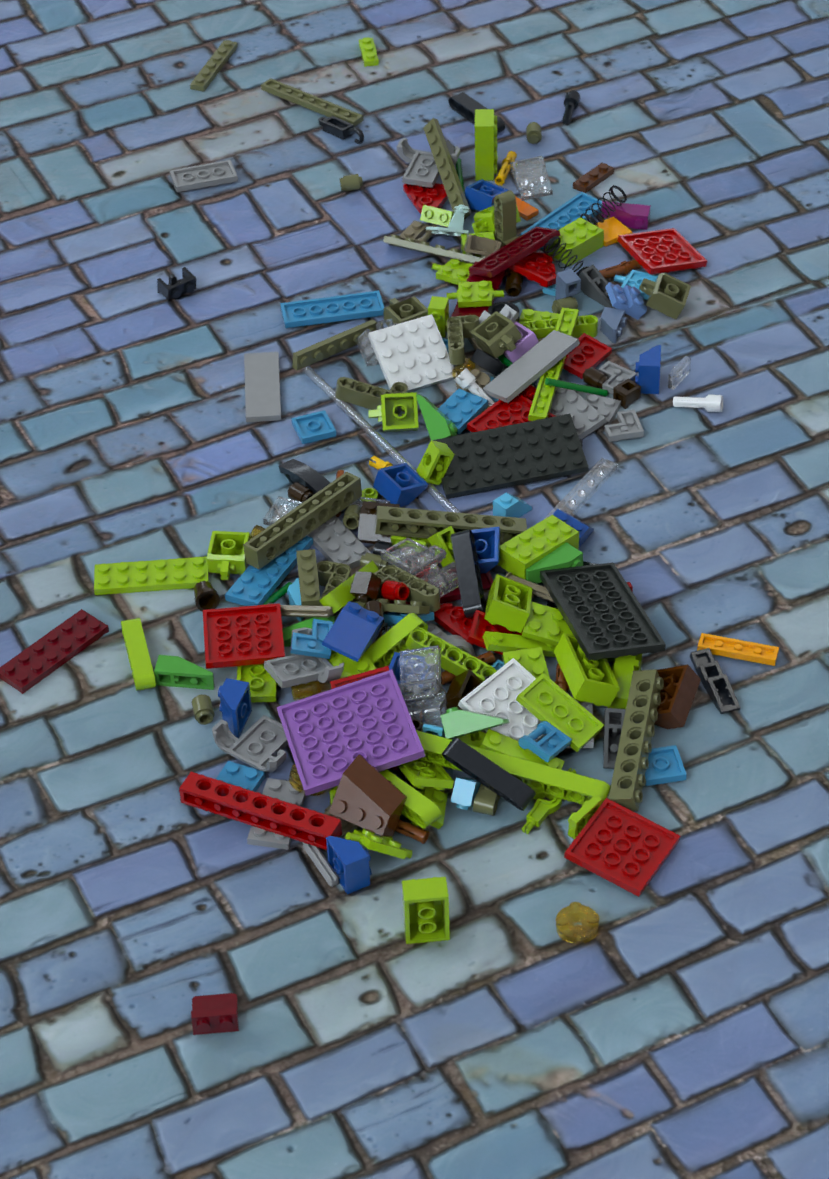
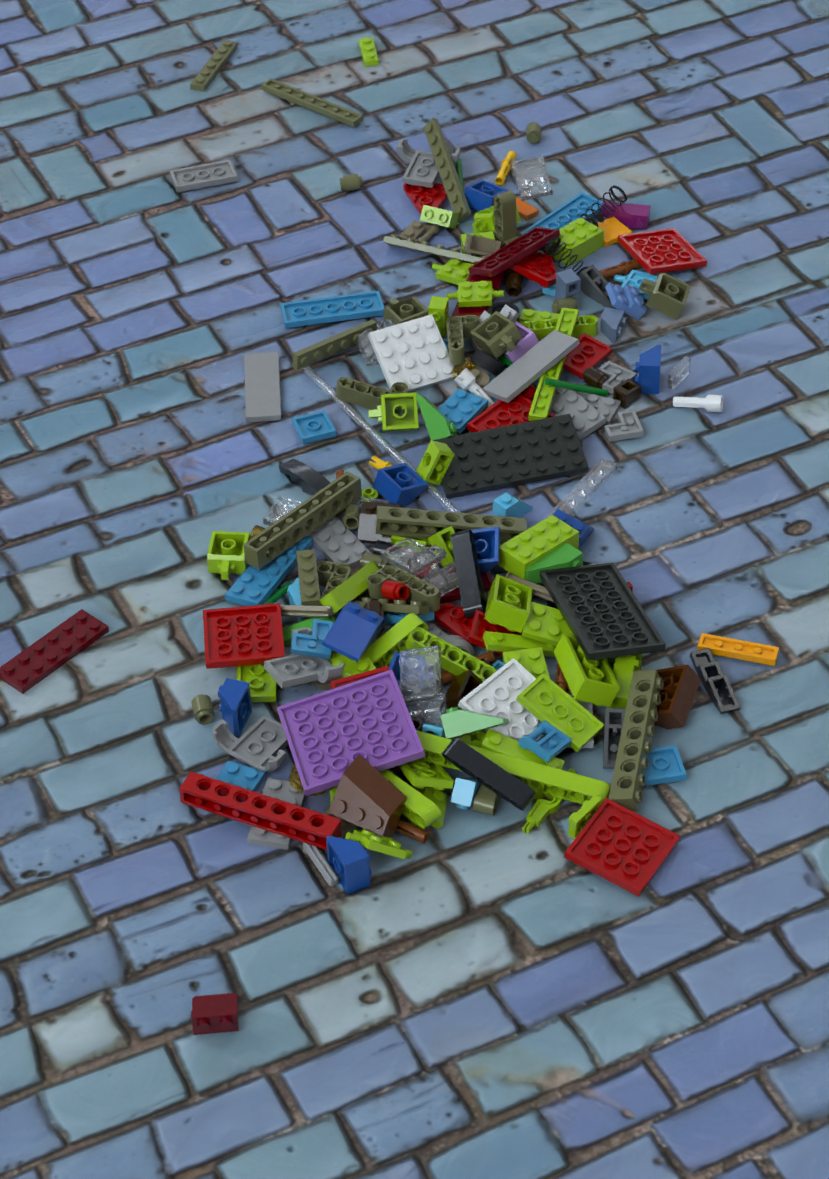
(138, 654): lime beam -> none
(149, 575): lime plate -> none
(177, 287): black window -> none
(178, 672): bright green slope -> none
(205, 596): dark brown piece -> none
(299, 492): dark brown brick -> none
(305, 690): clear yellow brick -> none
(340, 128): black piece -> none
(365, 586): dark brown brick -> none
(425, 910): lime brick -> none
(455, 226): light aqua plate -> none
(466, 106): black beam -> none
(485, 144): lime brick -> none
(570, 102): black piece -> none
(577, 913): clear yellow plate -> none
(593, 177): reddish brown plate -> none

